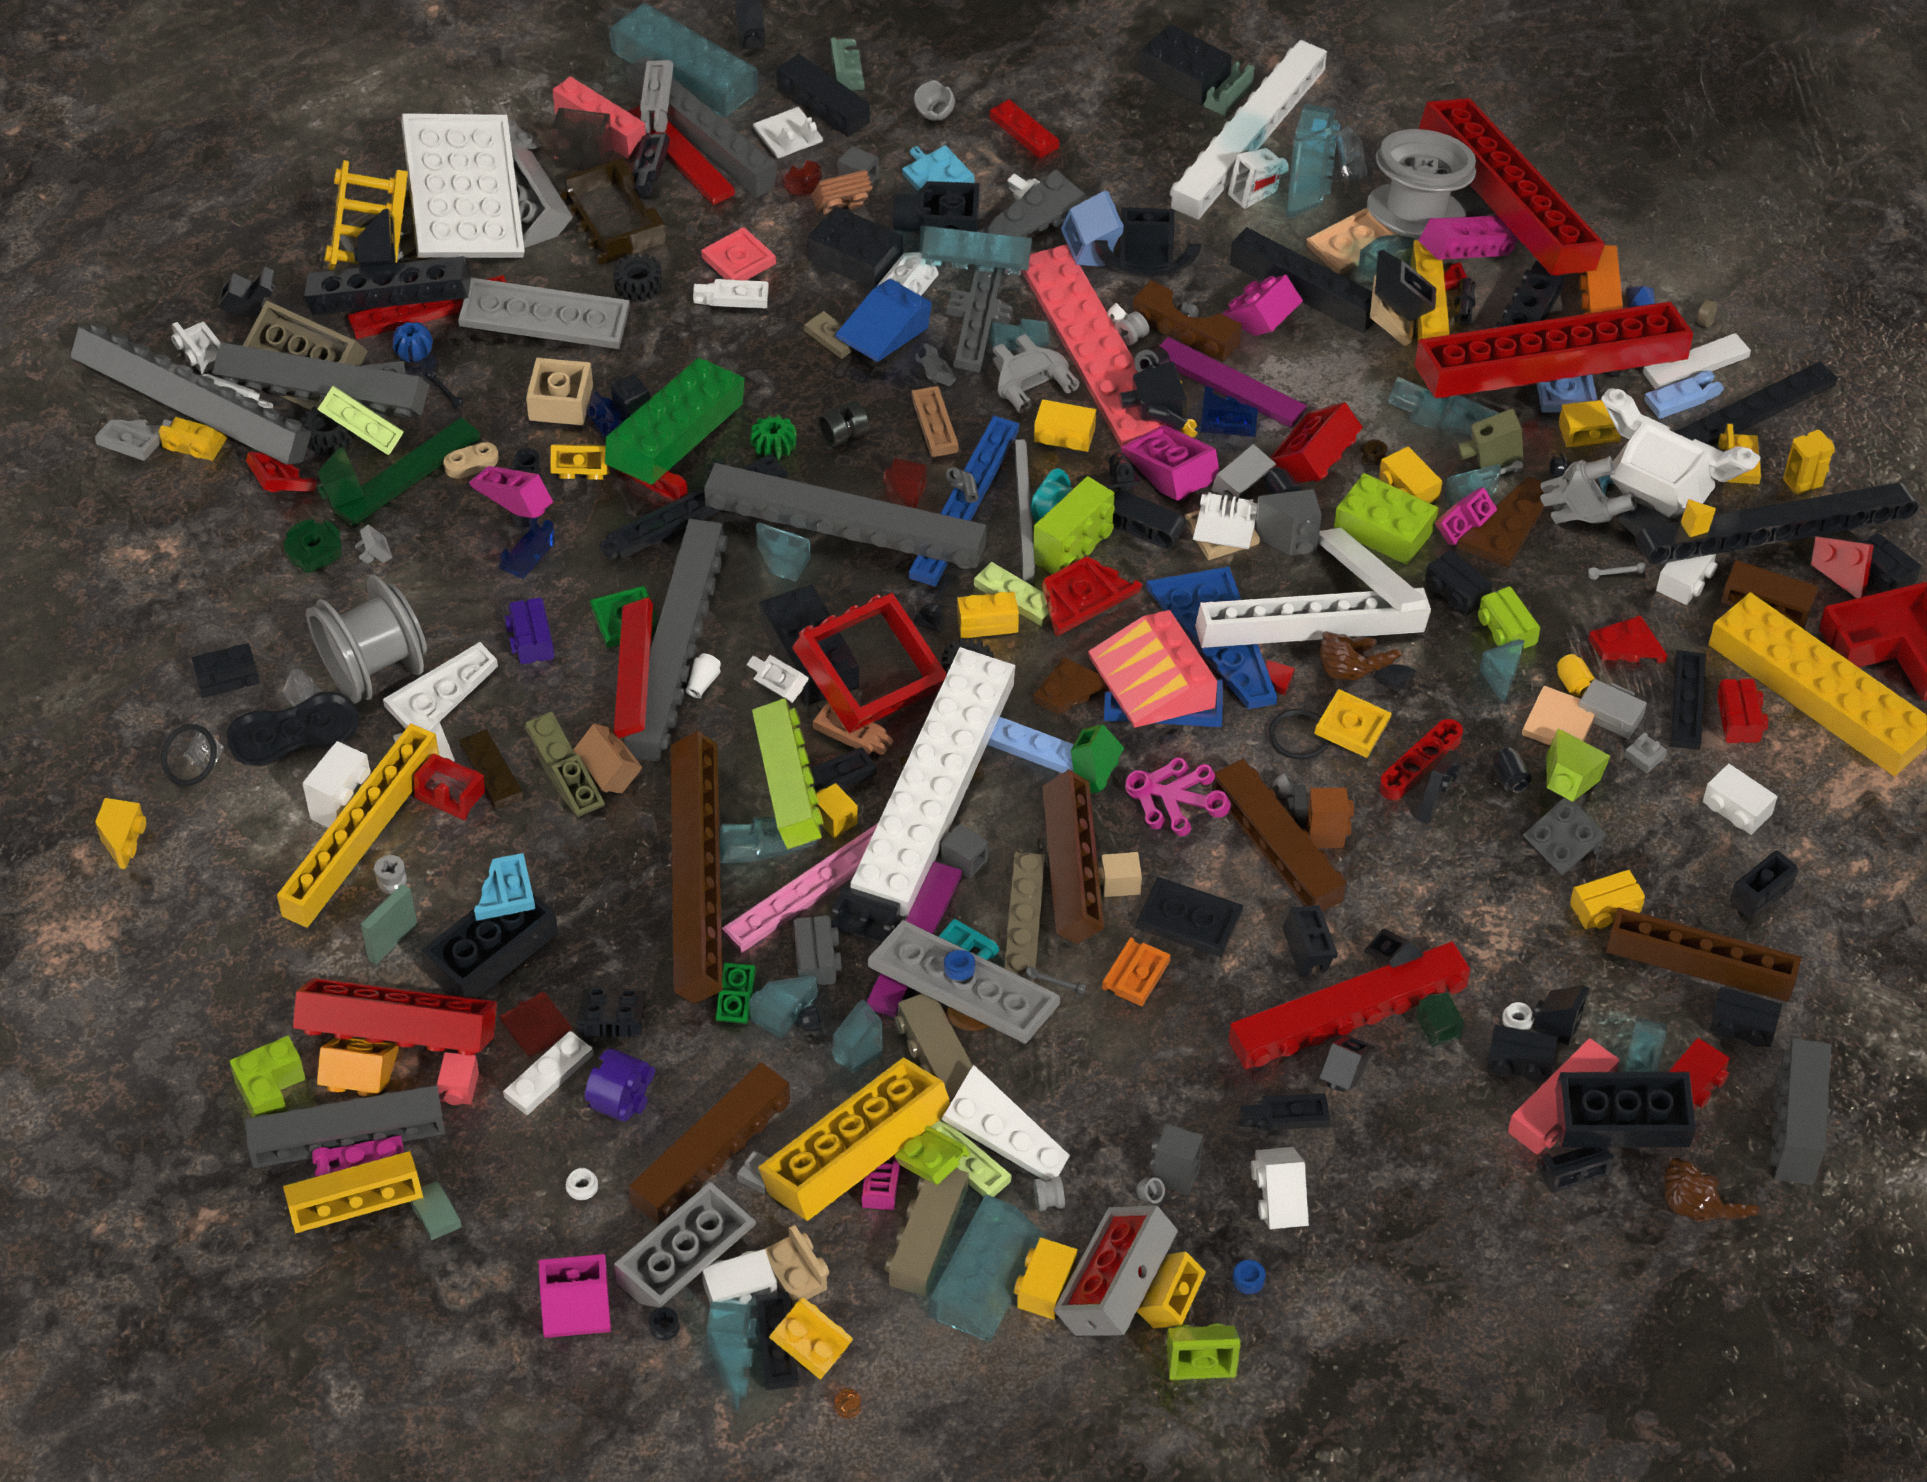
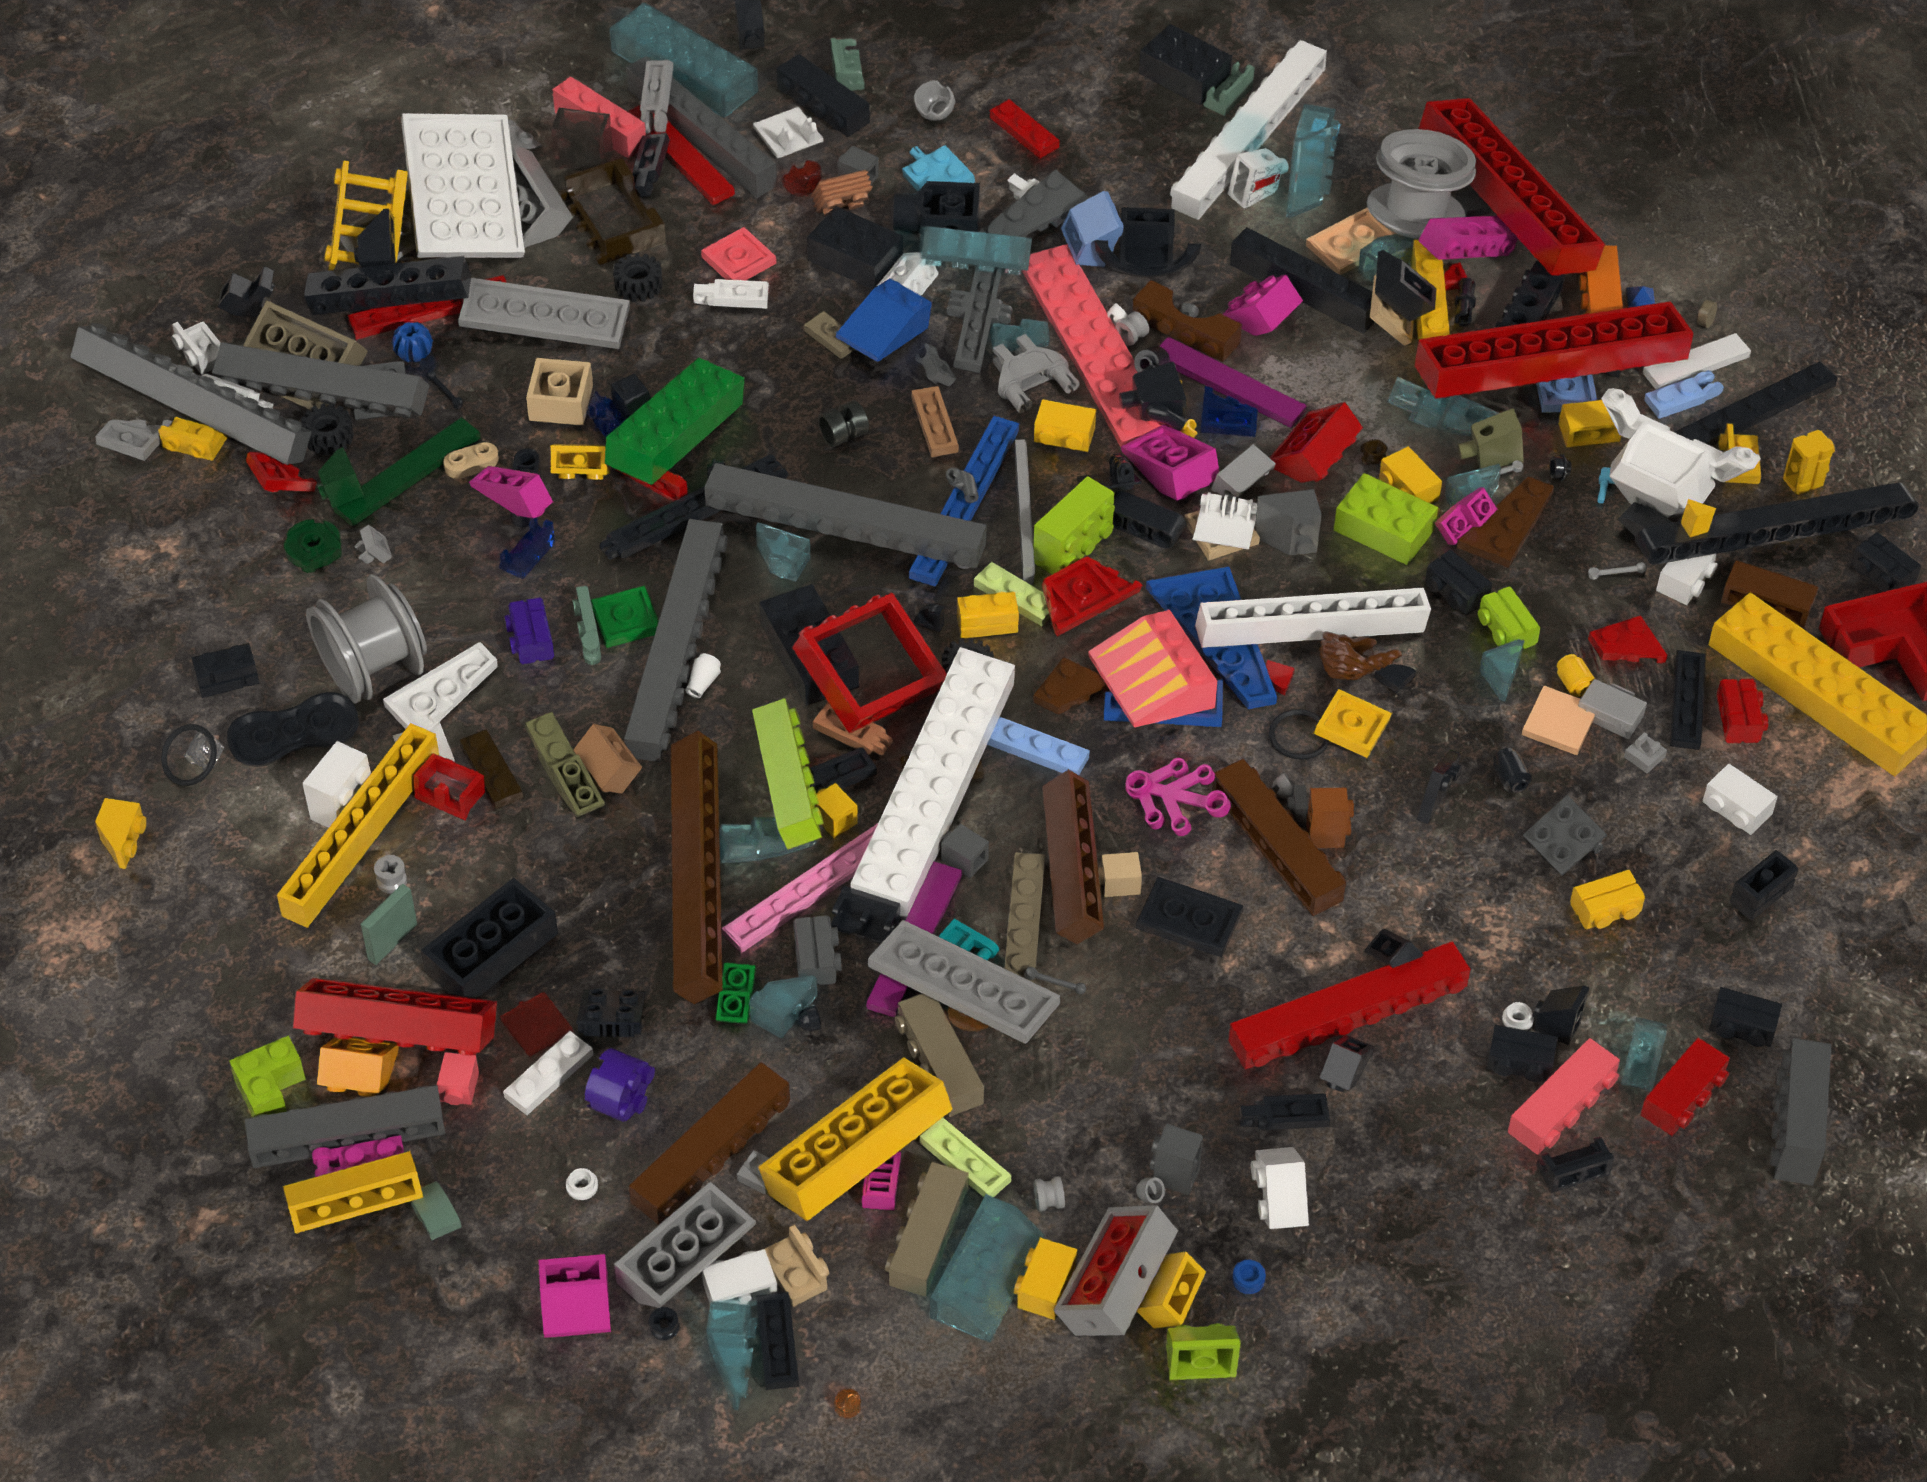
(299, 687): clear tile -> none
(360, 420): yellowish green plate -> none
(505, 889): medium azure wing -> none
(587, 626): none -> sand green hinge
(633, 668): red tile -> none
(773, 436): green gear -> none
(778, 677): white hinge -> none
(811, 1338): yellow bracket -> none
(858, 1038): clear light blue slope -> none
(905, 482): clear red slope -> none
(931, 1155): lime plate -> none
(959, 965): blue tile -> none
(1001, 1125): white wing -> none
(1050, 493): teal piece -> none
(1095, 756): green slope -> none
(1136, 971): orange plate -> none
(1280, 481): black brick -> none
(1309, 939): black hinge -> none
(1351, 154): clear brick -> none
(1372, 570): white tile -> none
(1418, 757): red beam -> none
(1439, 1018): clear green brick -> none
(1573, 765): lime slope -> none
(1579, 497): light grey connector -> none
(1625, 1109): black brick -> none
(1695, 1194): reddish brown hair -> none
(1704, 954): reddish brown brick -> none
(1844, 563): red wing -> none

